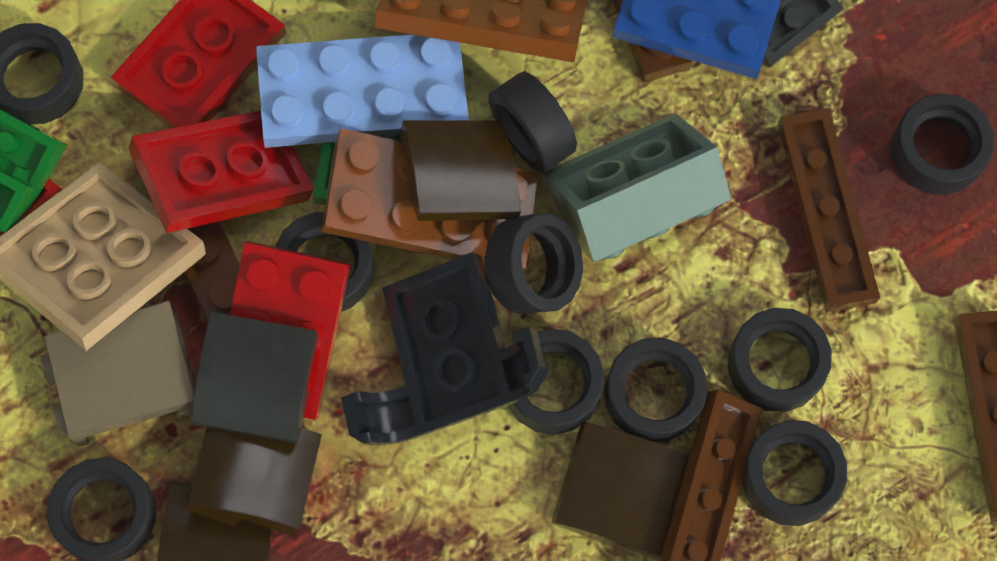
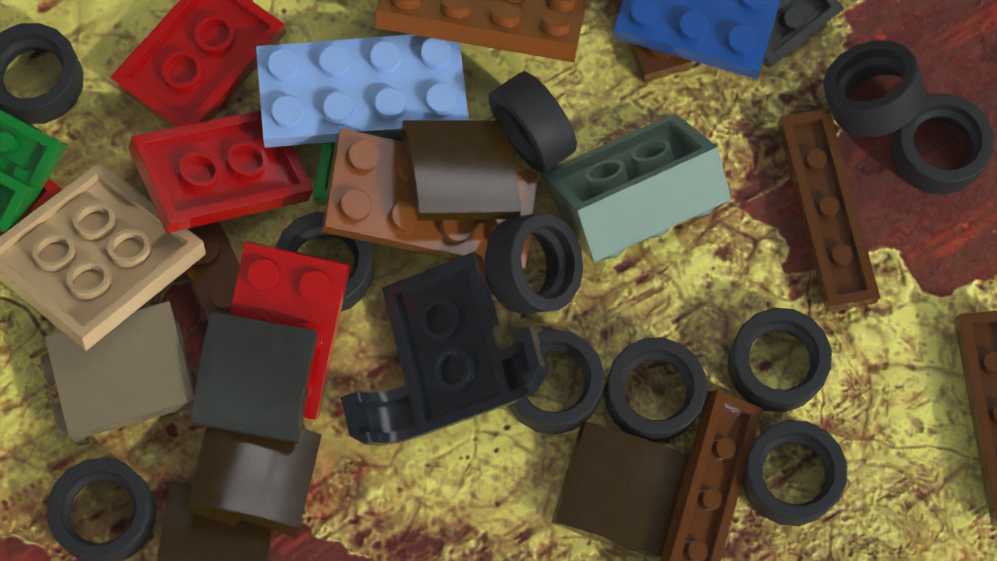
(869, 61): none -> black tyre

